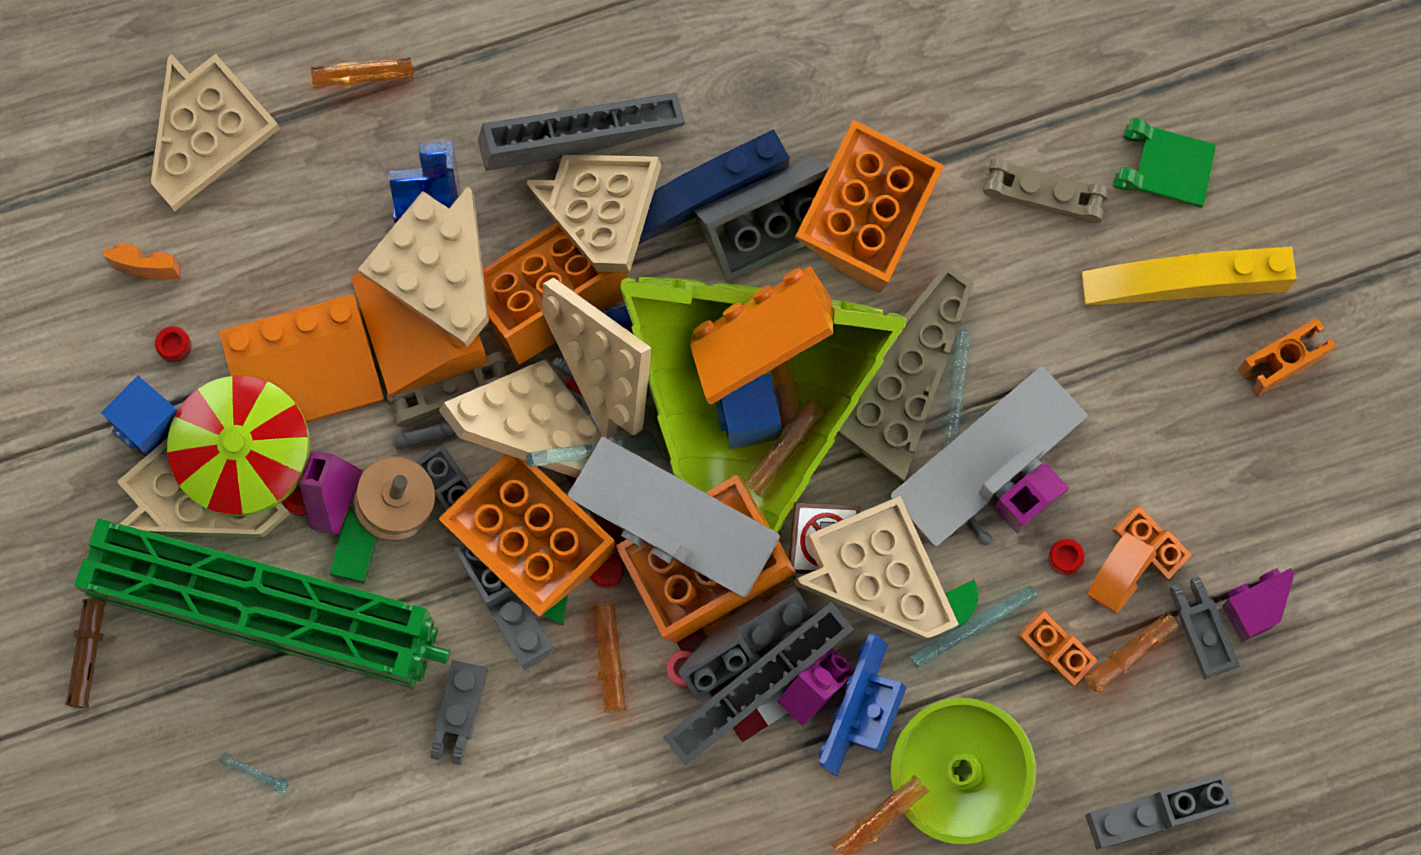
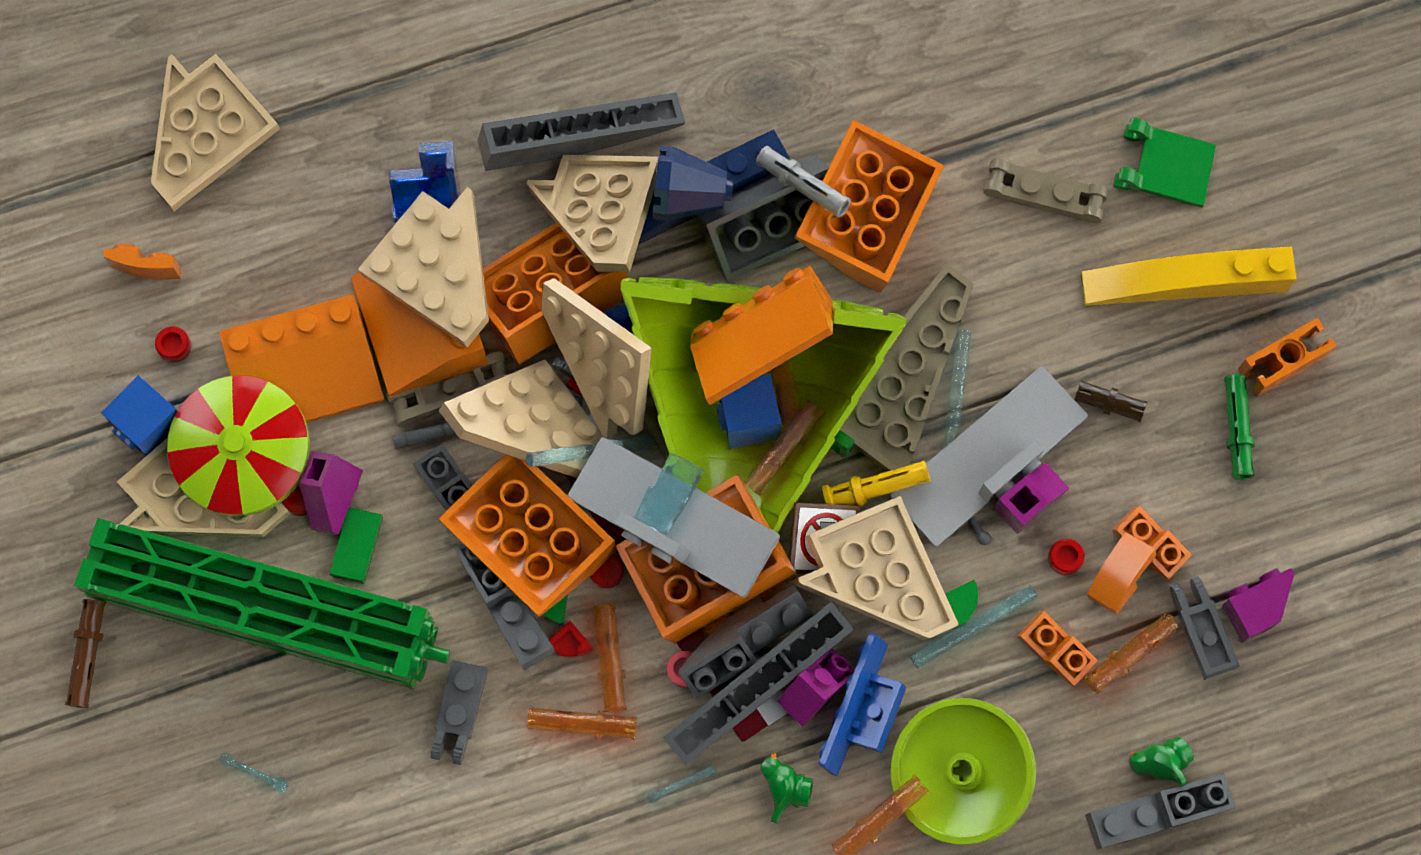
(354, 73): clear orange pin -> none
(394, 499): medium nougat wheel -> none
(570, 642): none -> red tile
(582, 723): none -> clear orange pin
(654, 795): none -> clear light blue hinge
(671, 493): none -> clear light blue slope
(688, 185): none -> dark blue cone
(773, 162): none -> light grey pin
(785, 786): none -> green animal
(843, 444): none -> green tile
(859, 490): none -> yellow pin
(1110, 401): none -> dark brown pin
(1163, 760): none -> green animal
(1240, 438): none -> green pin

